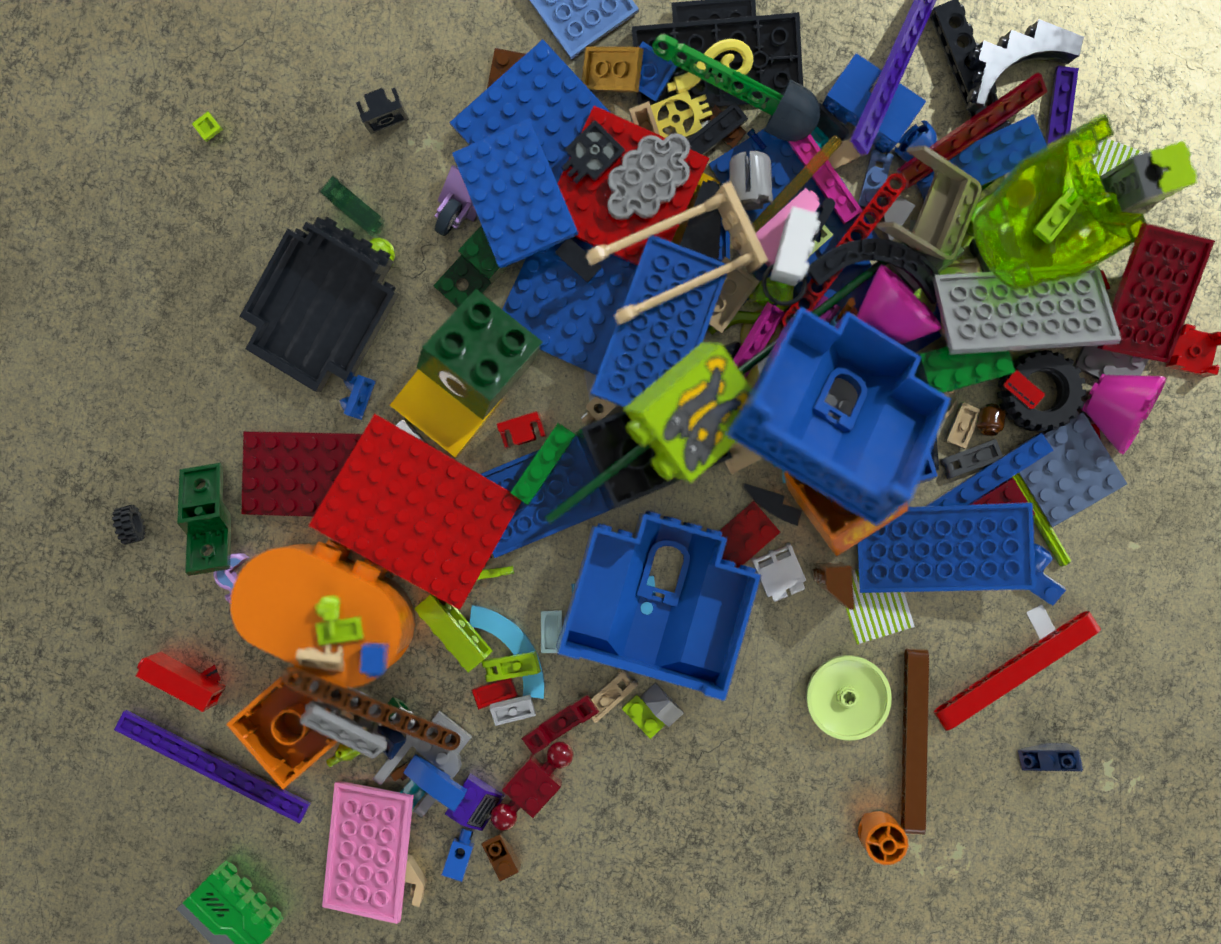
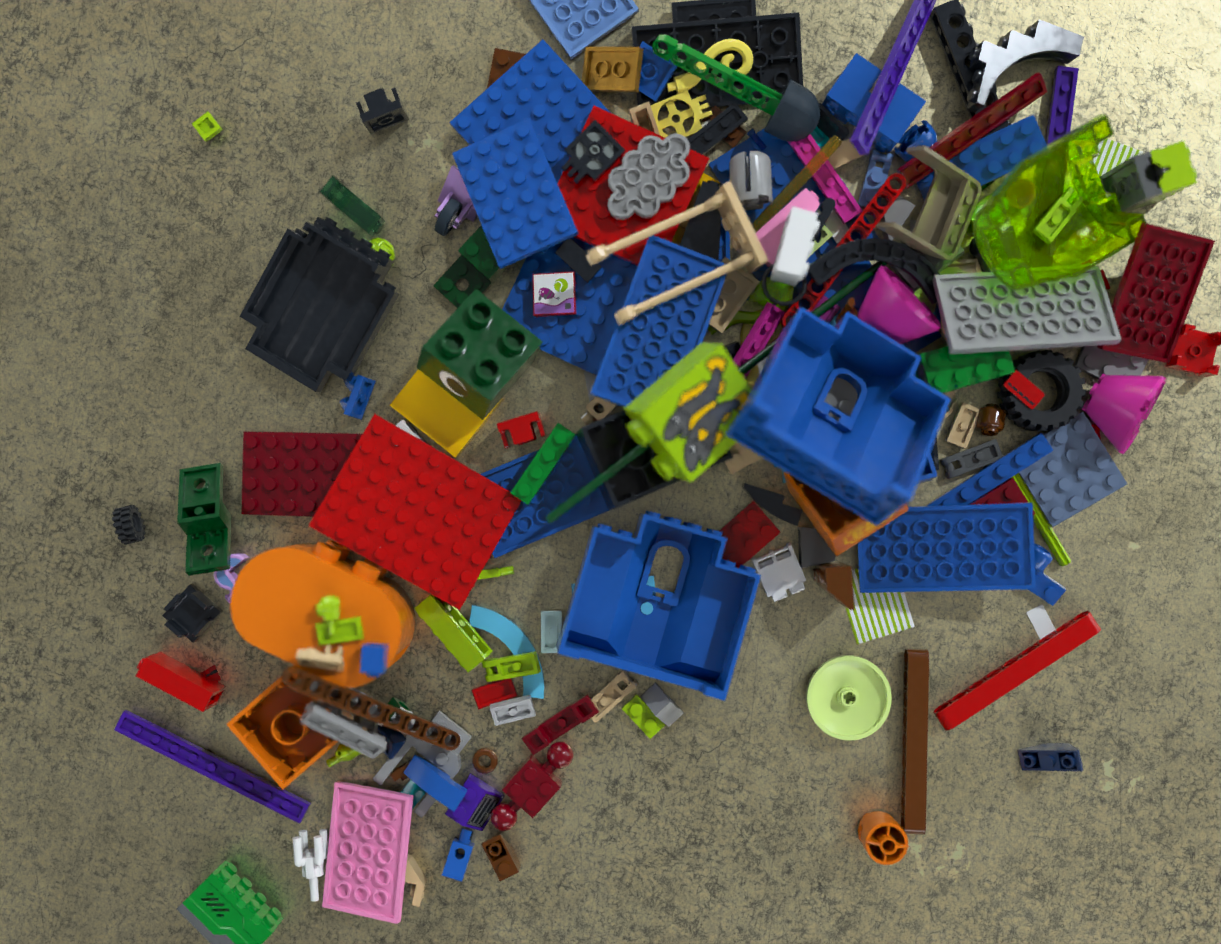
(190, 613): none -> black panel
(311, 859): none -> white plant
(484, 769): none -> reddish brown piece
(554, 294): none -> tile
(813, 548): none -> dark grey torso
(836, 226): none -> white sticker

